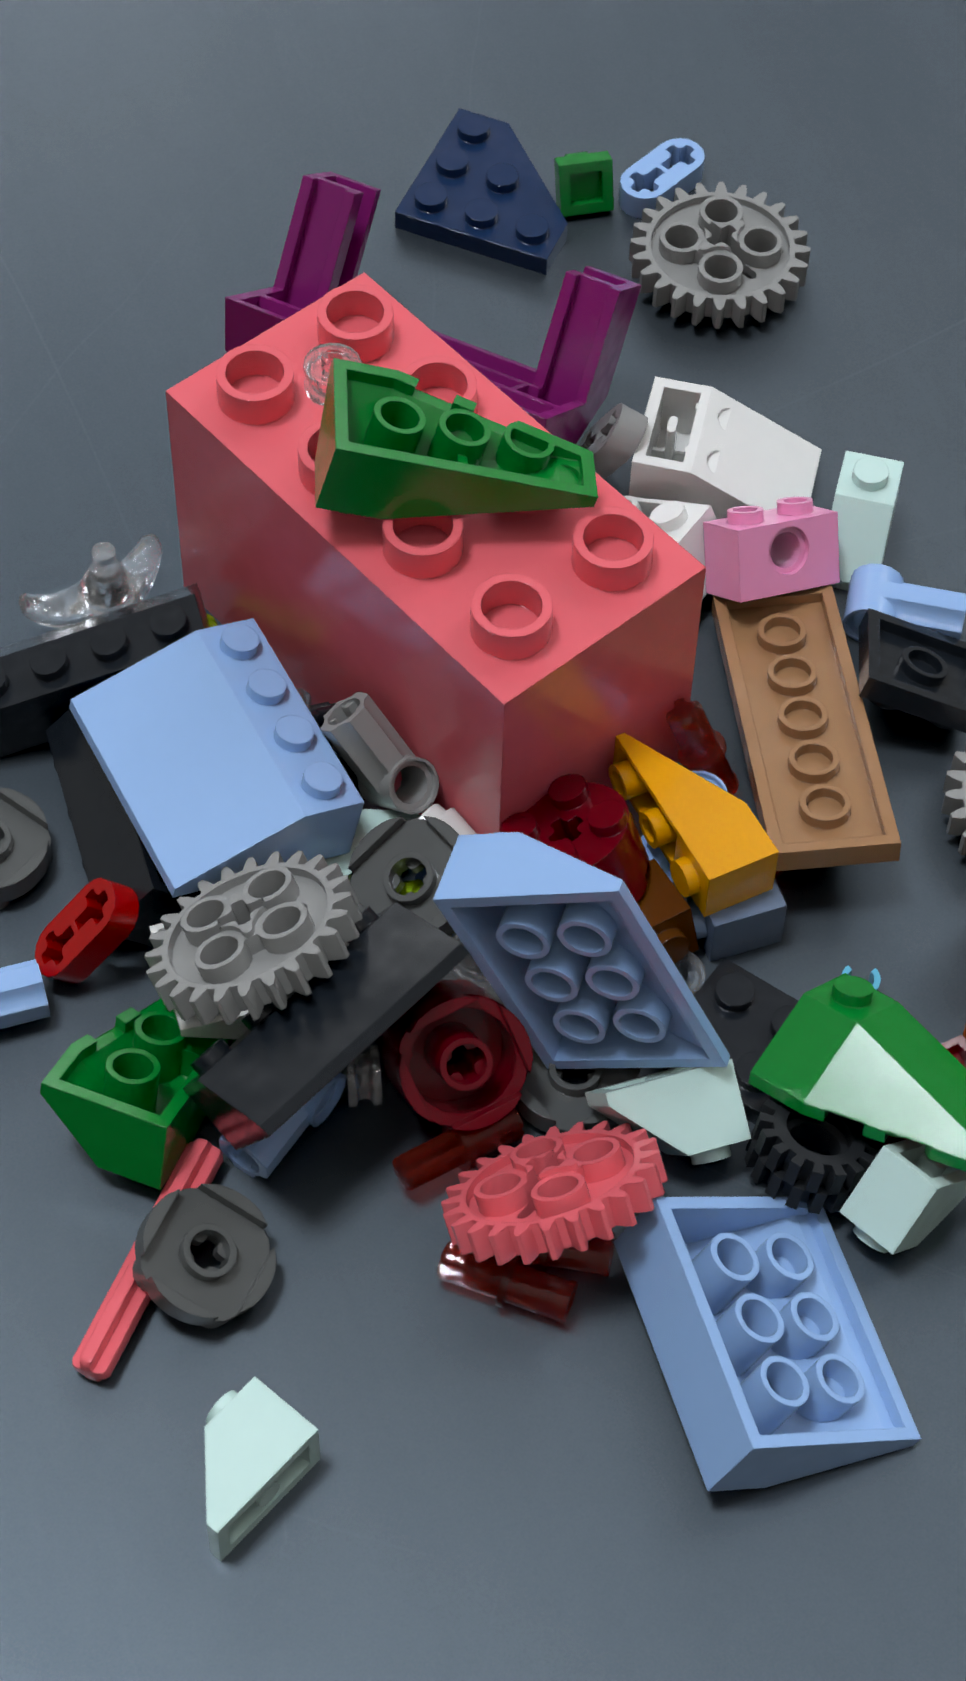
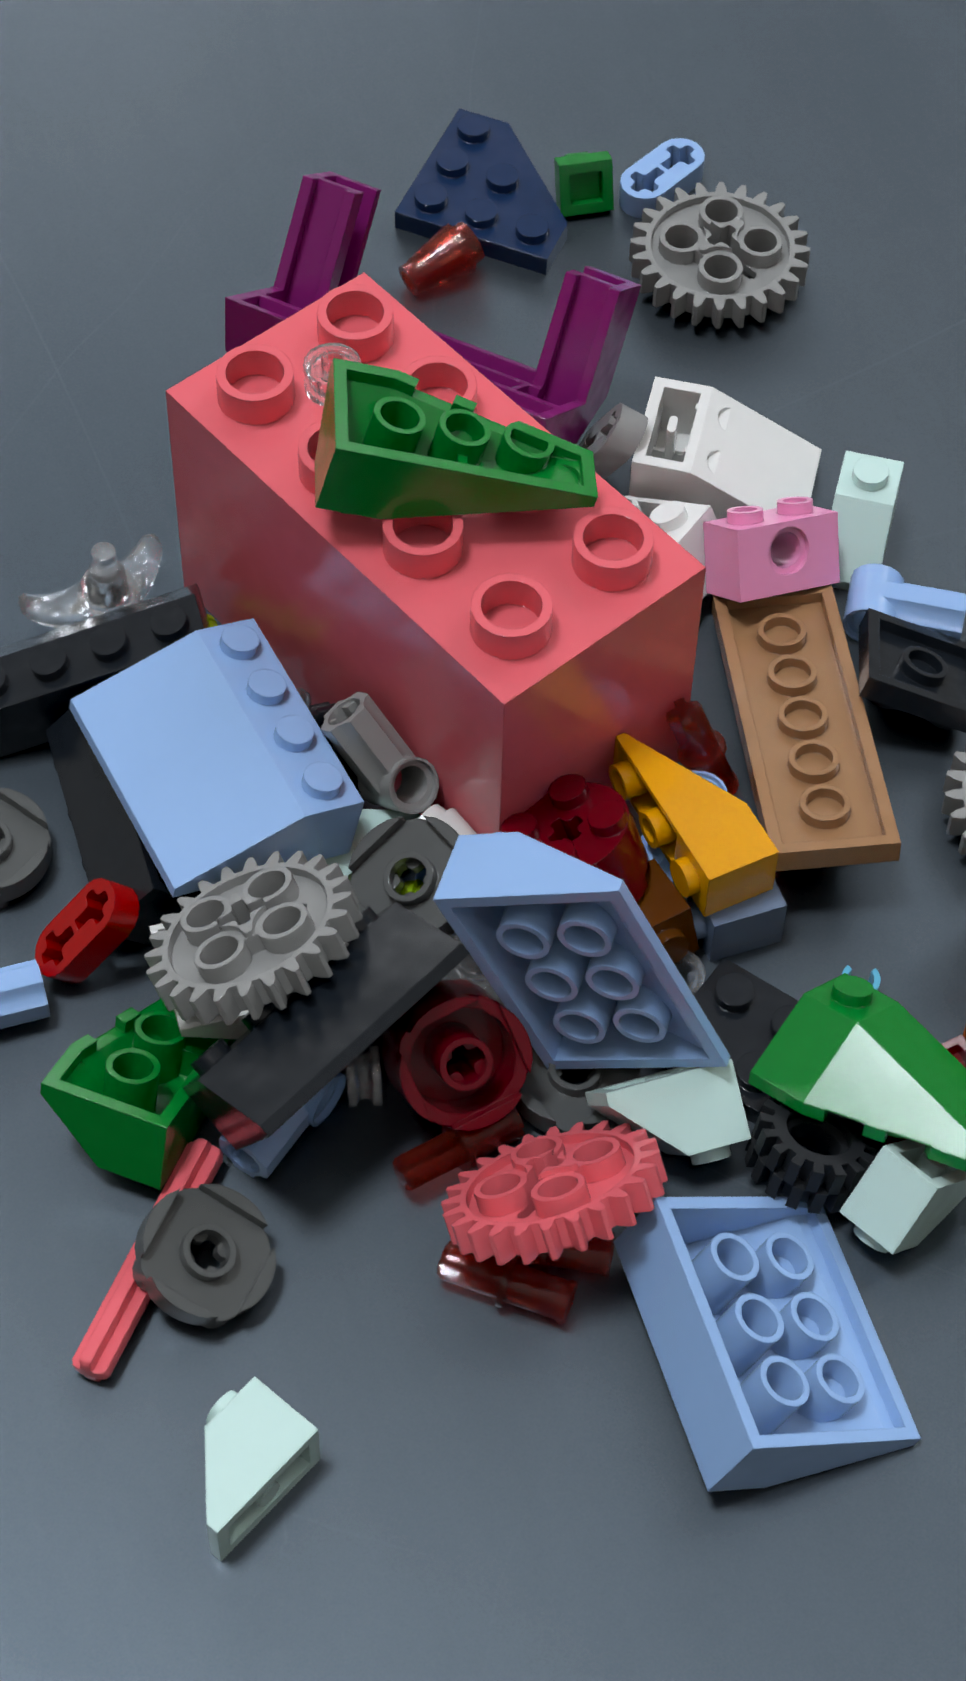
(443, 258): none -> clear red cone

